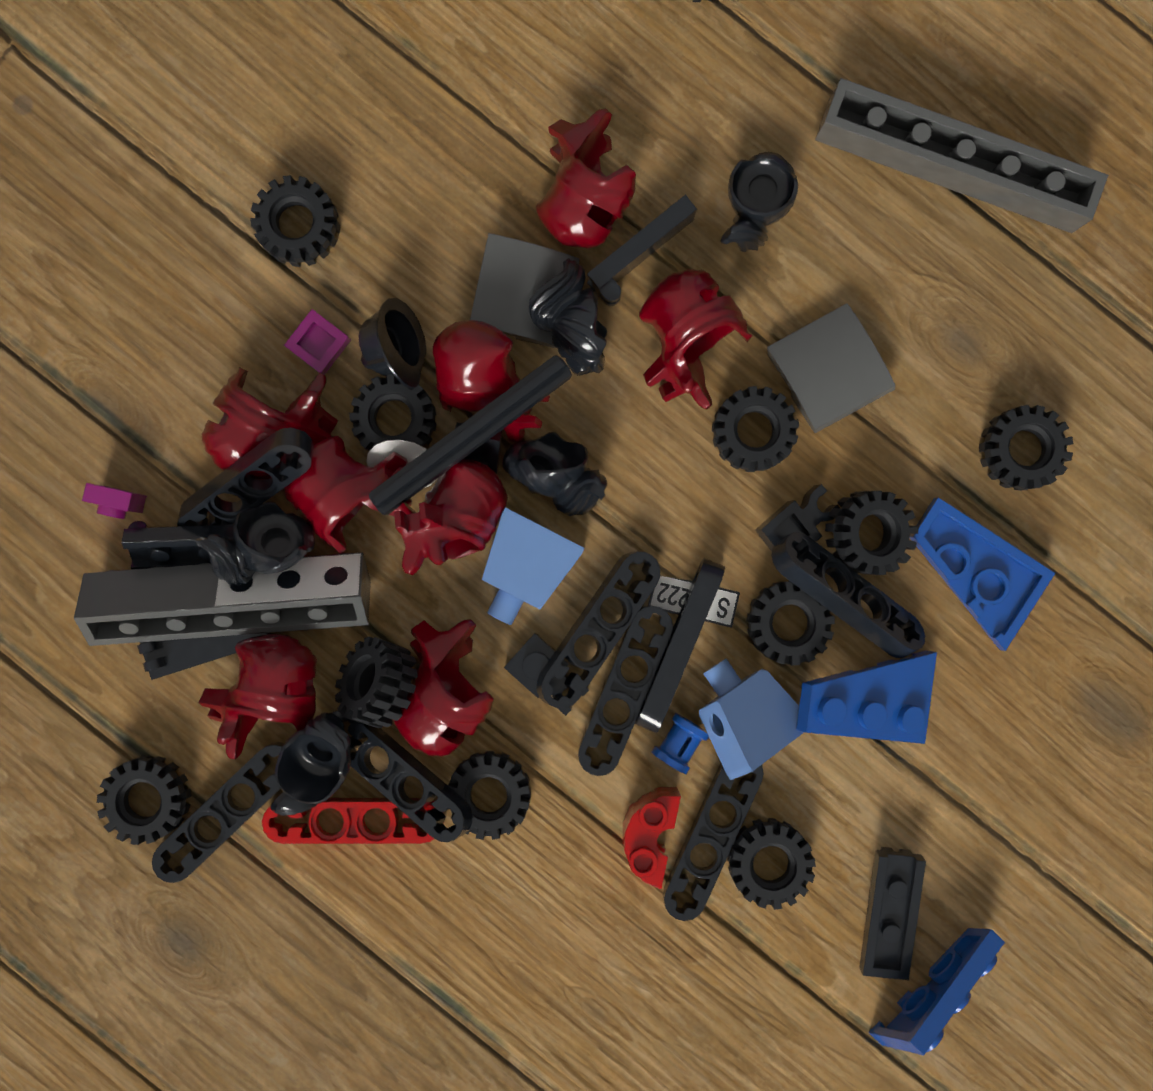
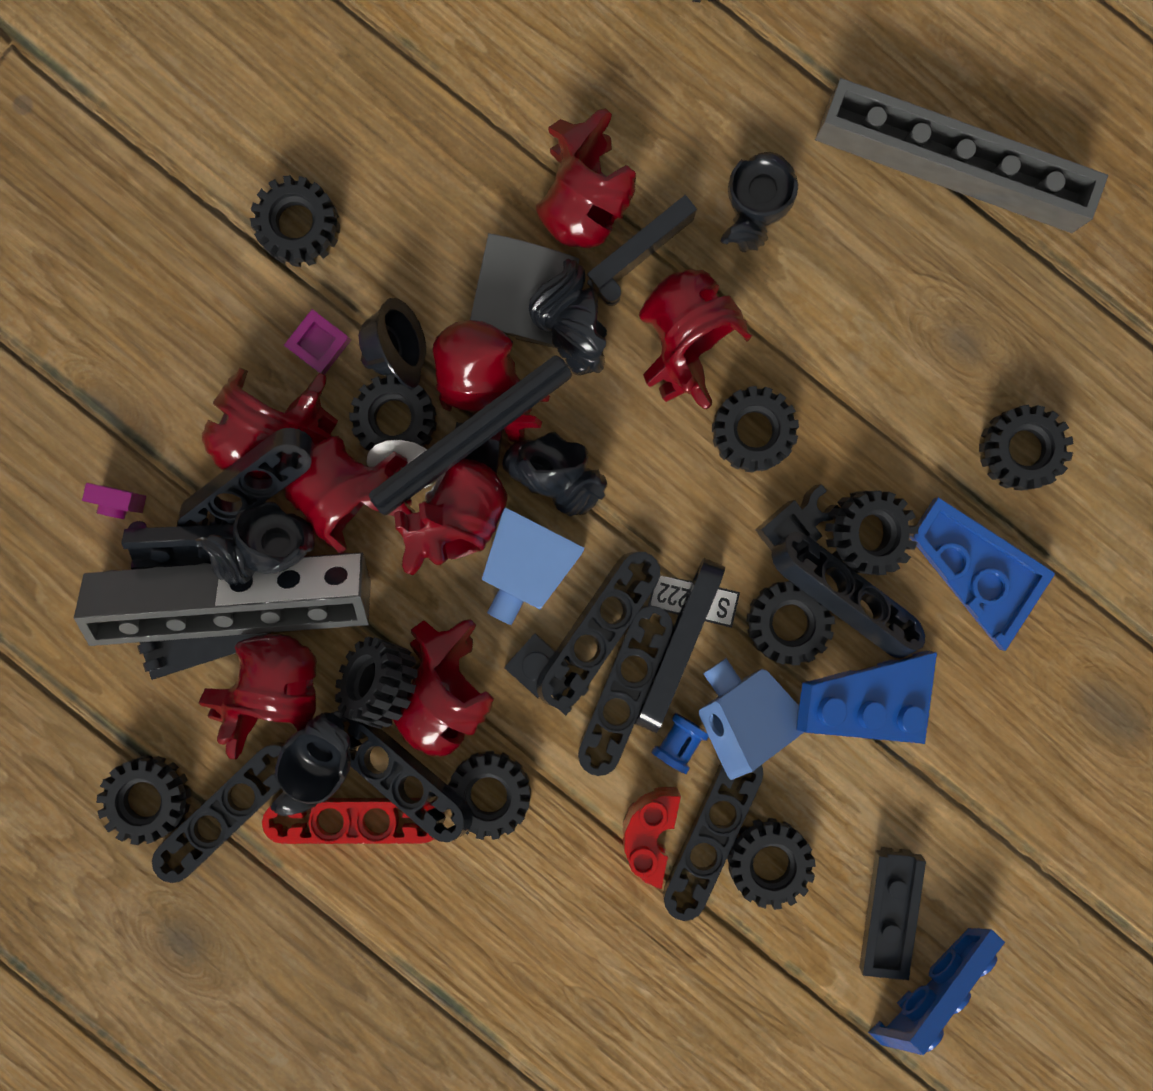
(831, 368): dark grey slope -> none

